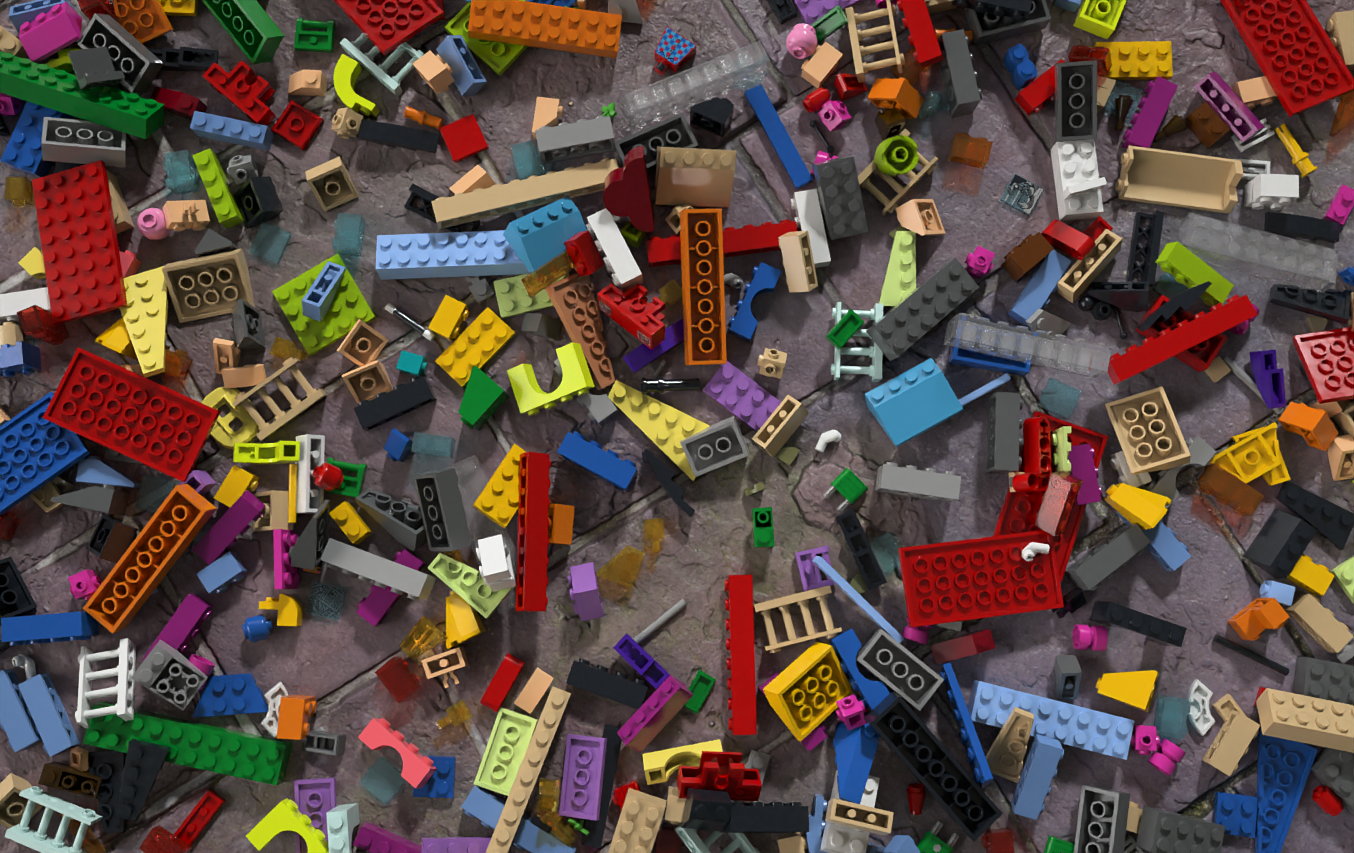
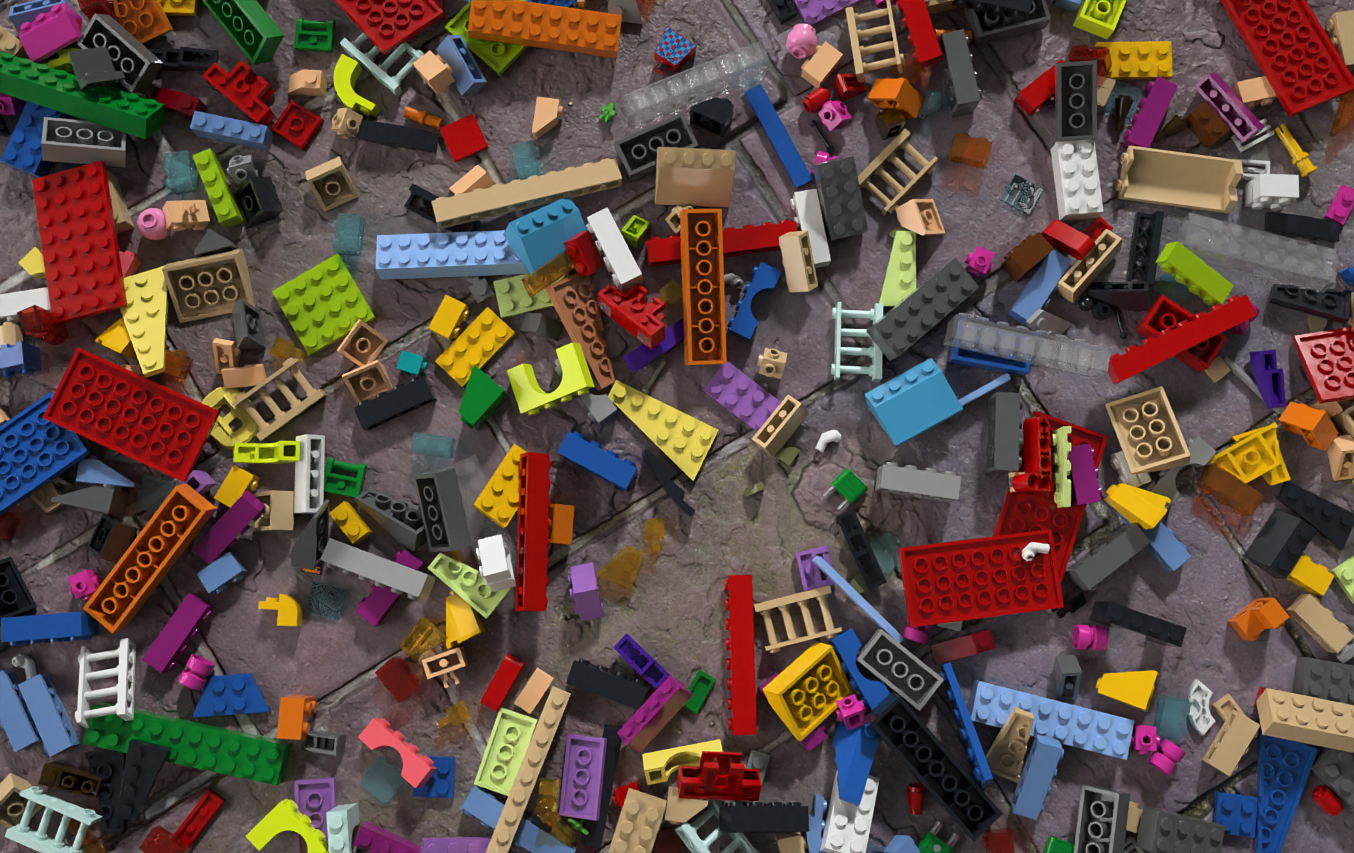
(18, 191): clear yellow brick -> none
(79, 758): medium nougat tile -> none
(170, 675): light grey slope -> none
(257, 628): blue head -> none
(270, 243): clear light blue piece -> none
(273, 697): white tile -> none
(284, 574): dark pink plate -> none
(292, 493): yellow bar -> none
(322, 292): medium blue slope -> none
(328, 476): red head -> none
(398, 446): blue slope -> none
(410, 322): black bar -> none
(575, 139): light grey brick -> none
(628, 191): dark red brick -> none
(660, 621): light grey bar -> none
(693, 384): black pin -> none
(706, 810): black slope -> none
(715, 446): light grey slope -> none
(762, 527): green slope -> none
(829, 23): green tile -> none
(844, 329): green tile -> none
(859, 817): tan brick -> none
(893, 164): lime brick -> none
(1021, 68): blue brick -> none
(1058, 503): clear red brick -> none
(1059, 398): clear light blue piece -> none
(1091, 185): white plate -> none
(1178, 304): black slope -> none
(1250, 654): black bar -> none
(1281, 592): light blue brick -> none

